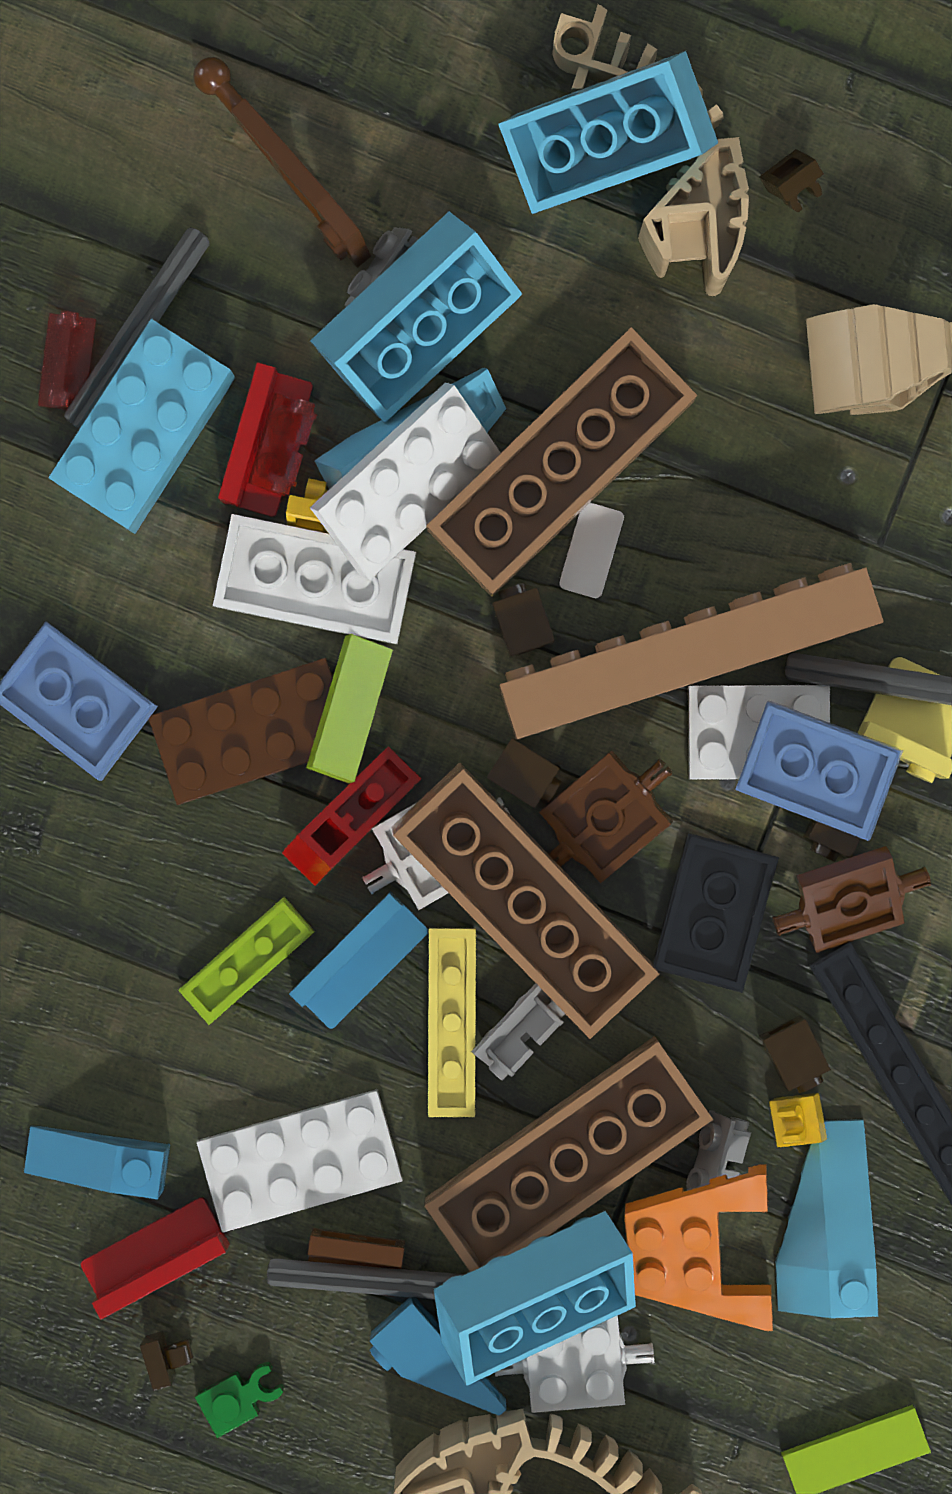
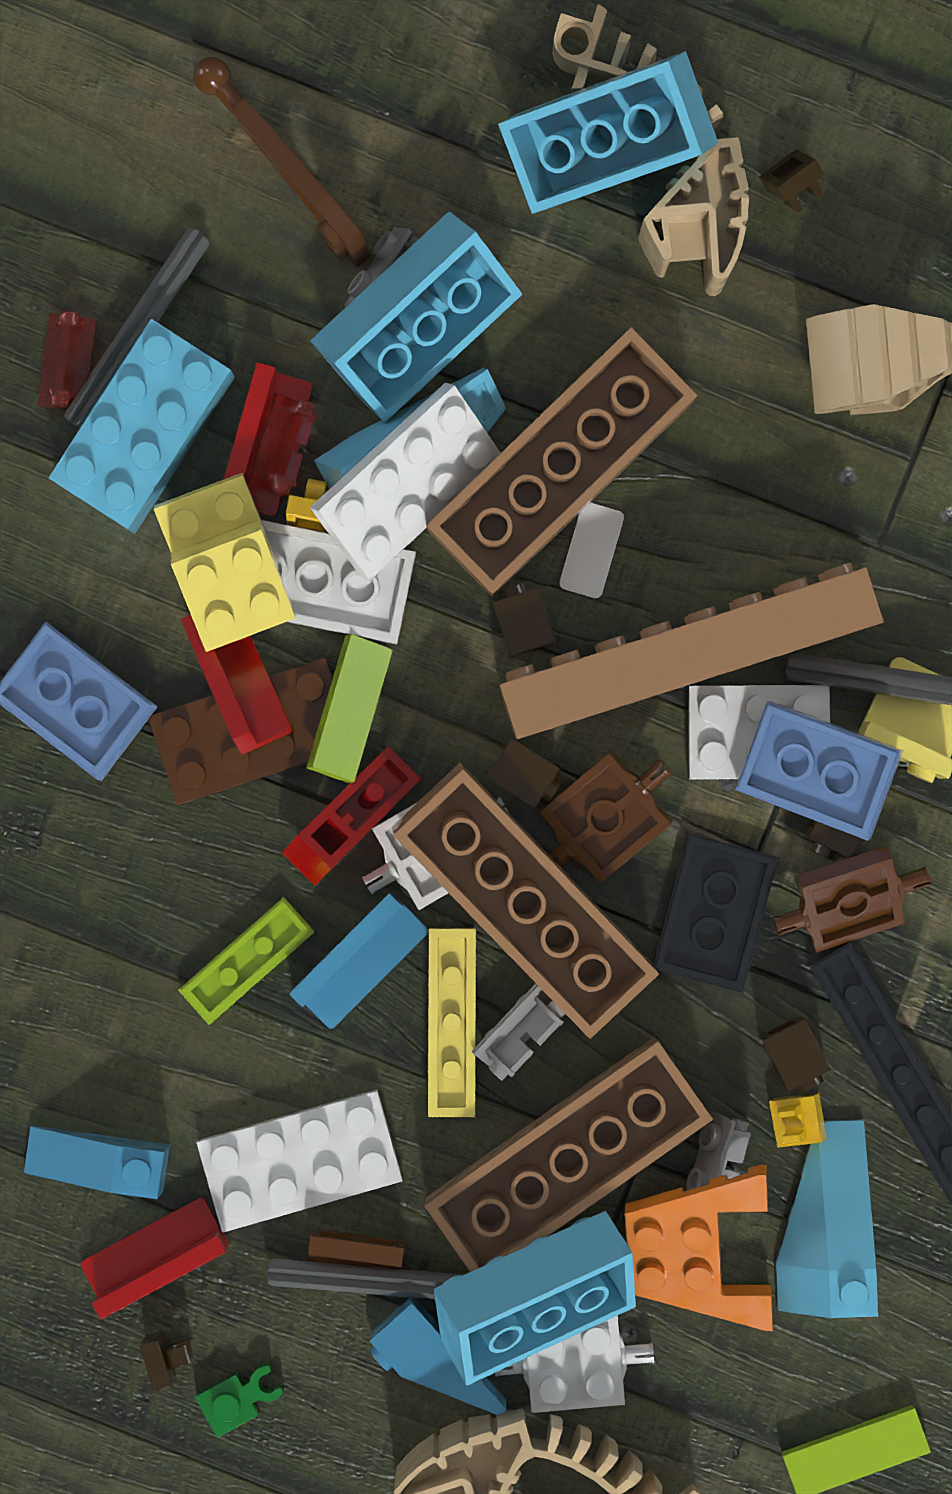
(224, 562): none -> light yellow bracket
(241, 690): none -> red panel

